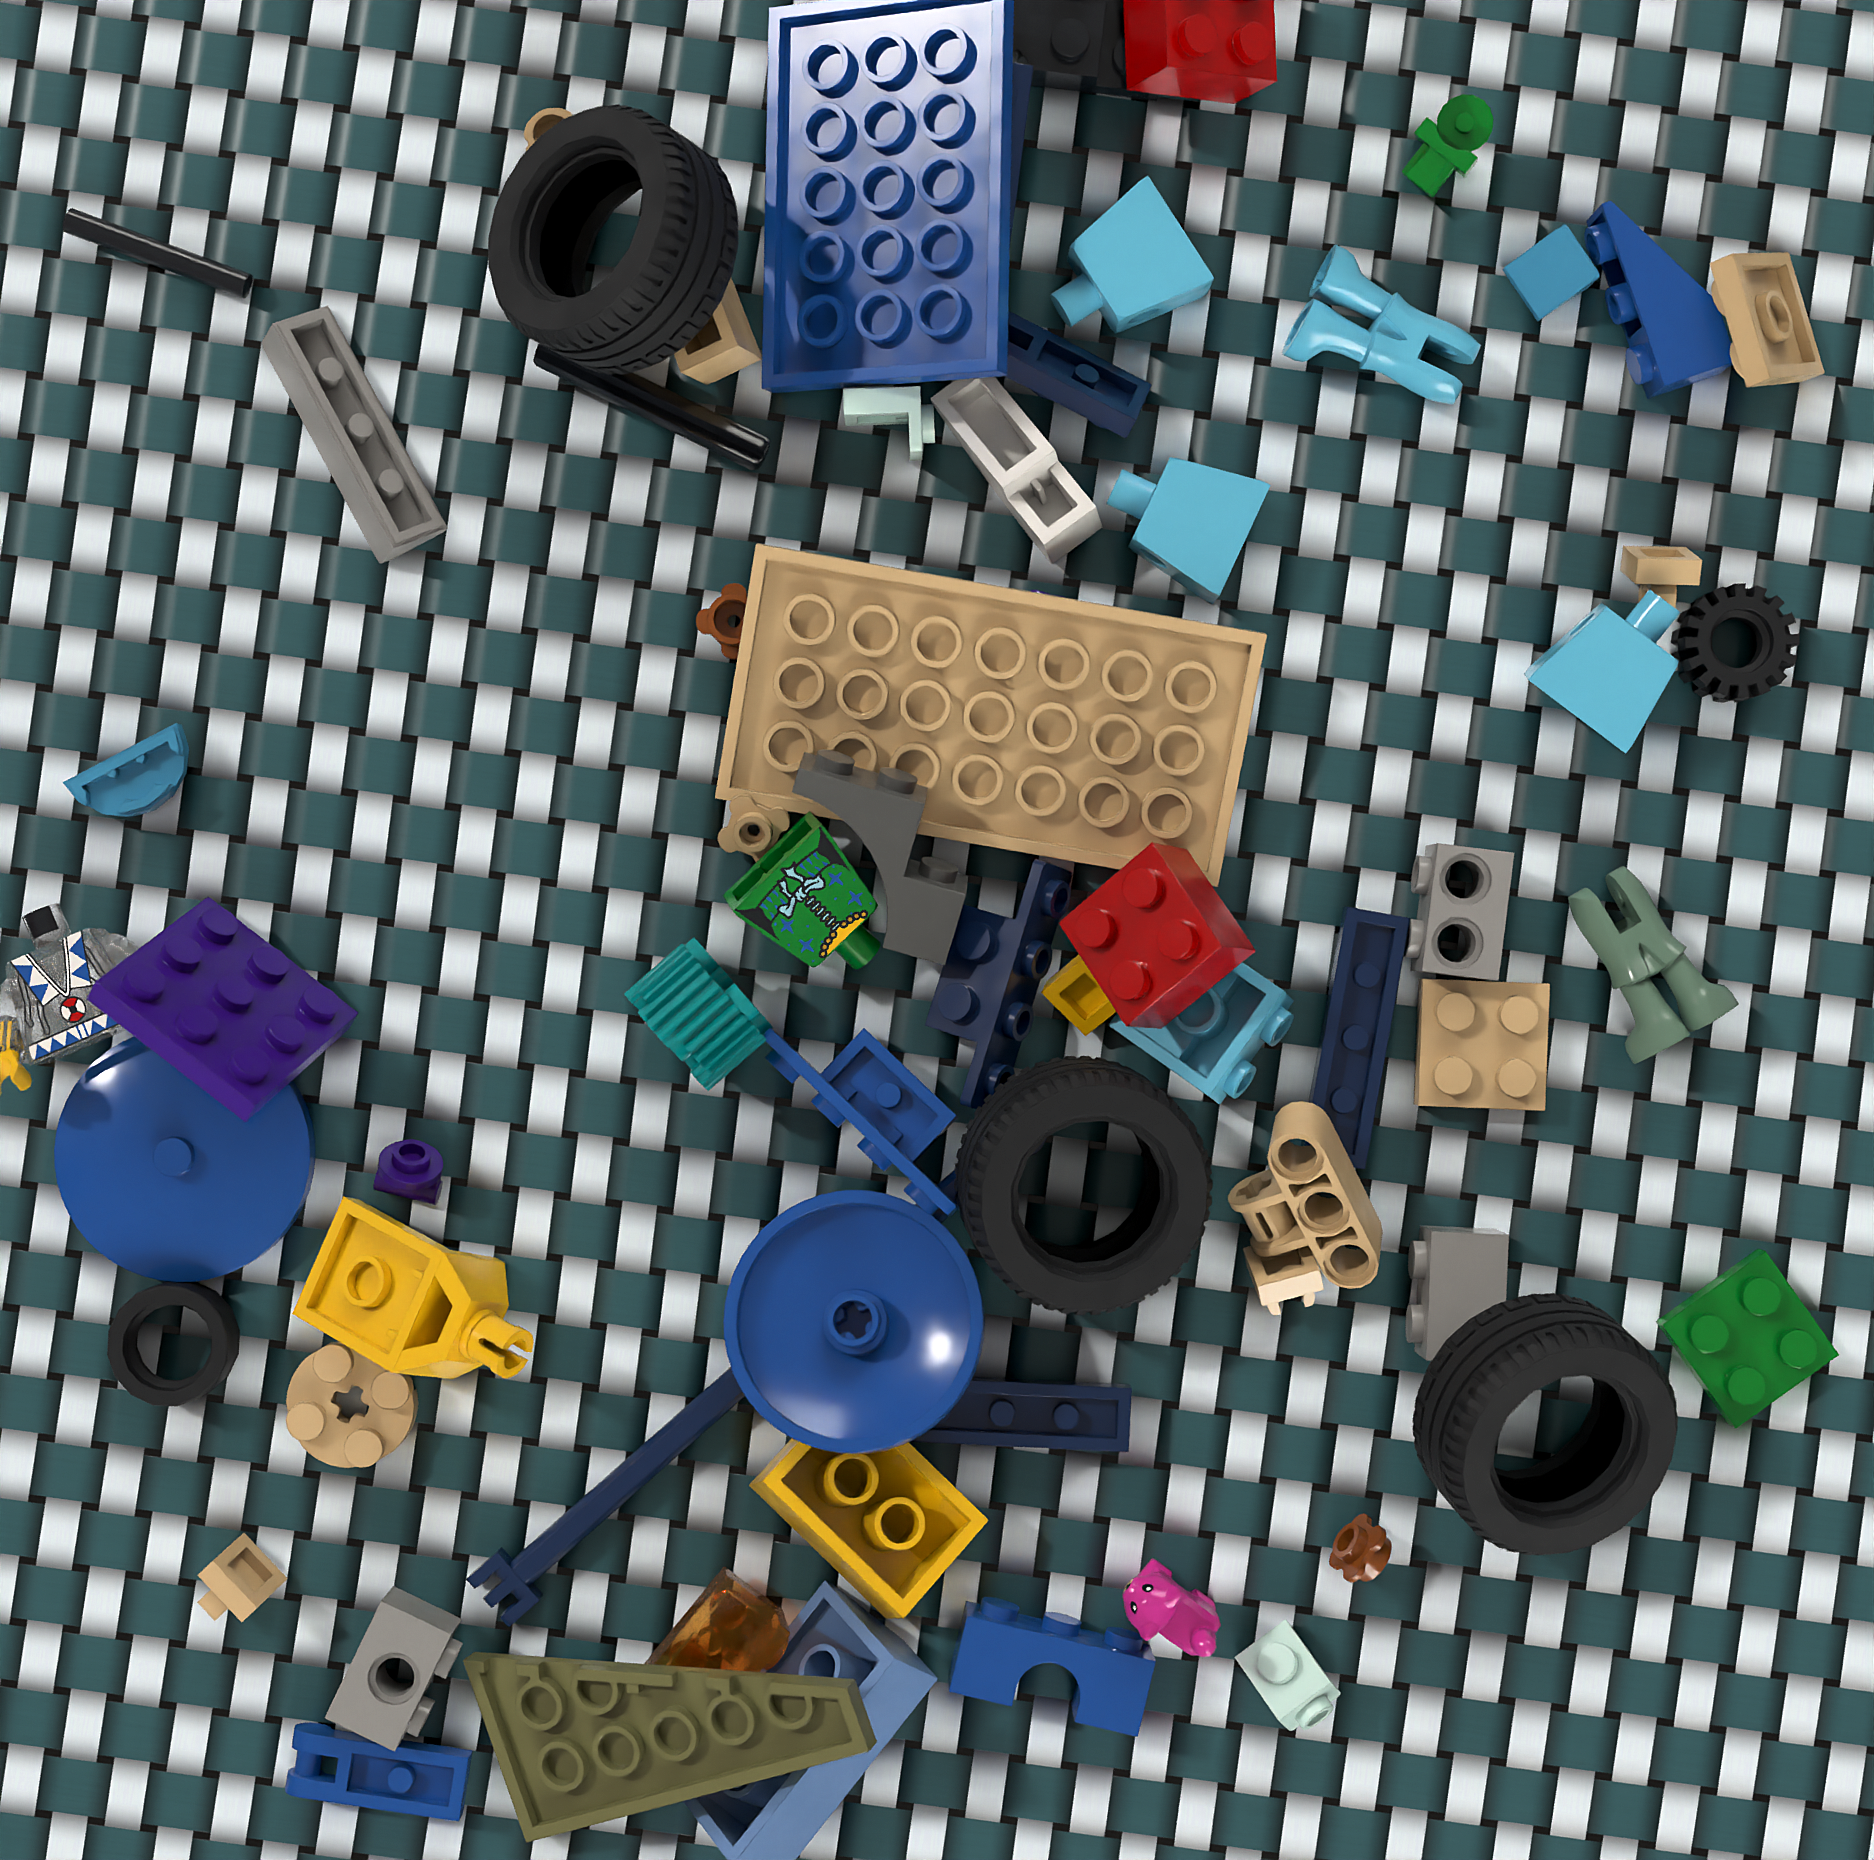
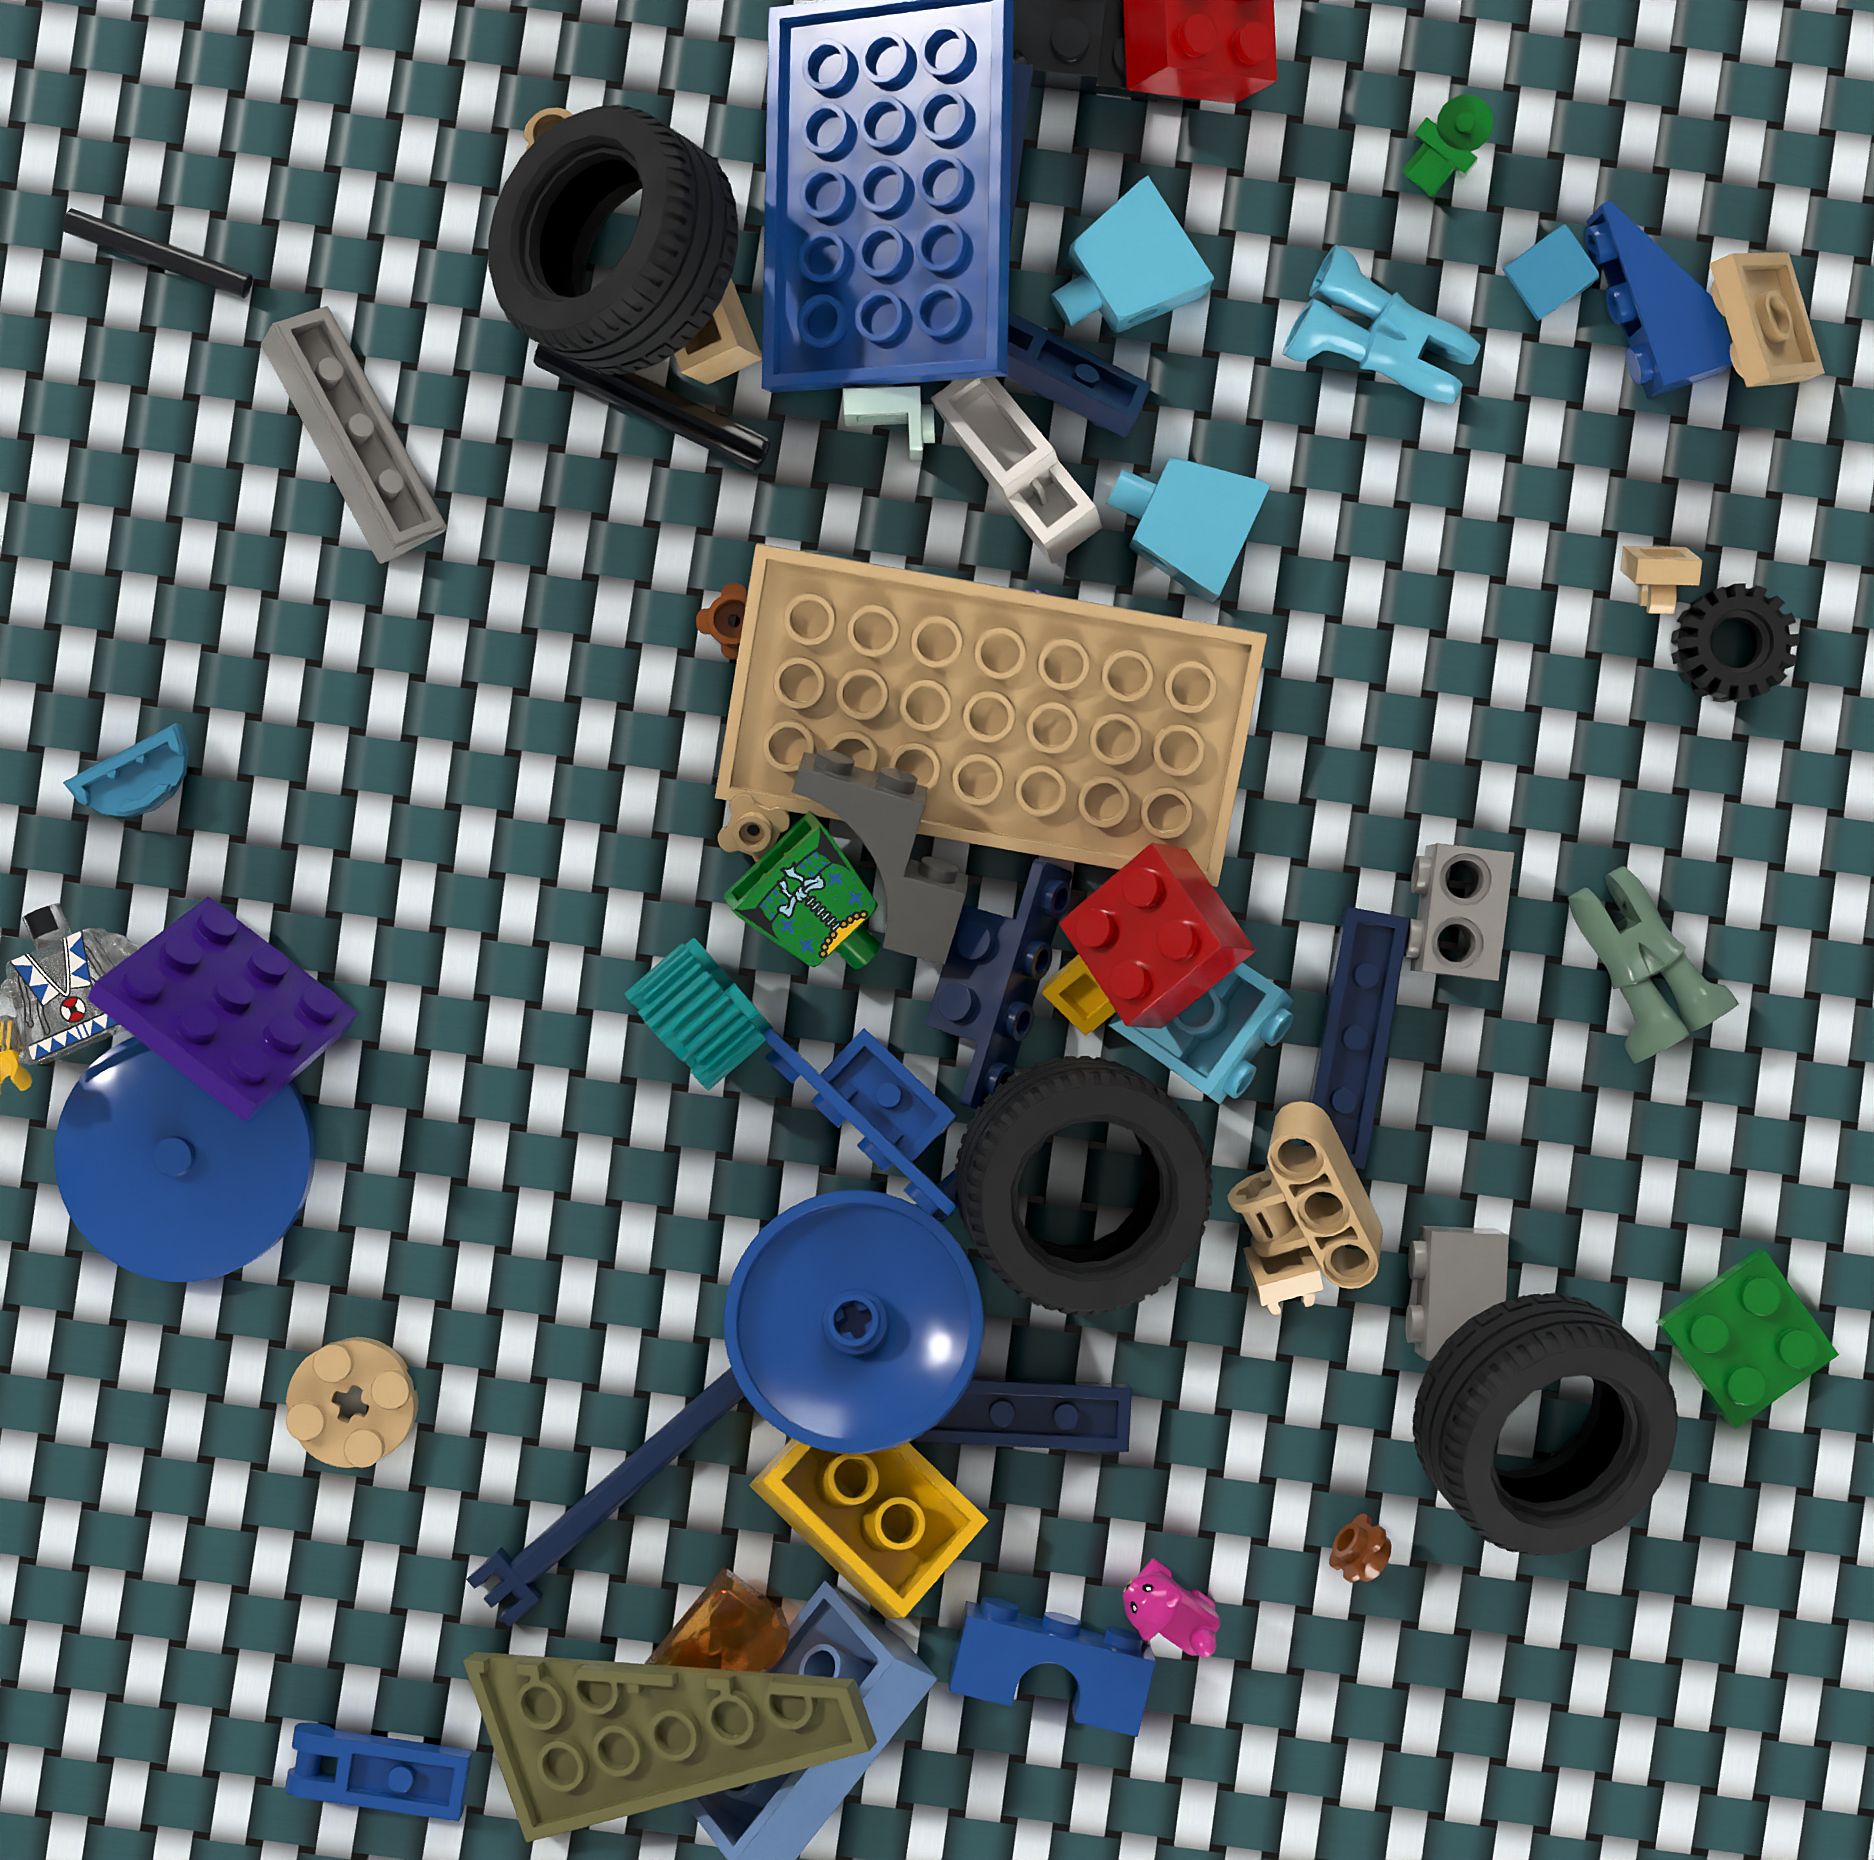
(138, 1378): black tyre -> none
(239, 1580): tan tile -> none
(368, 1697): light grey brick -> none
(410, 1171): dark purple plate -> none
(410, 1299): yellow plate -> none
(1289, 1678): light aqua bracket -> none
(1481, 1044): tan plate -> none
(1610, 668): medium azure torso -> none

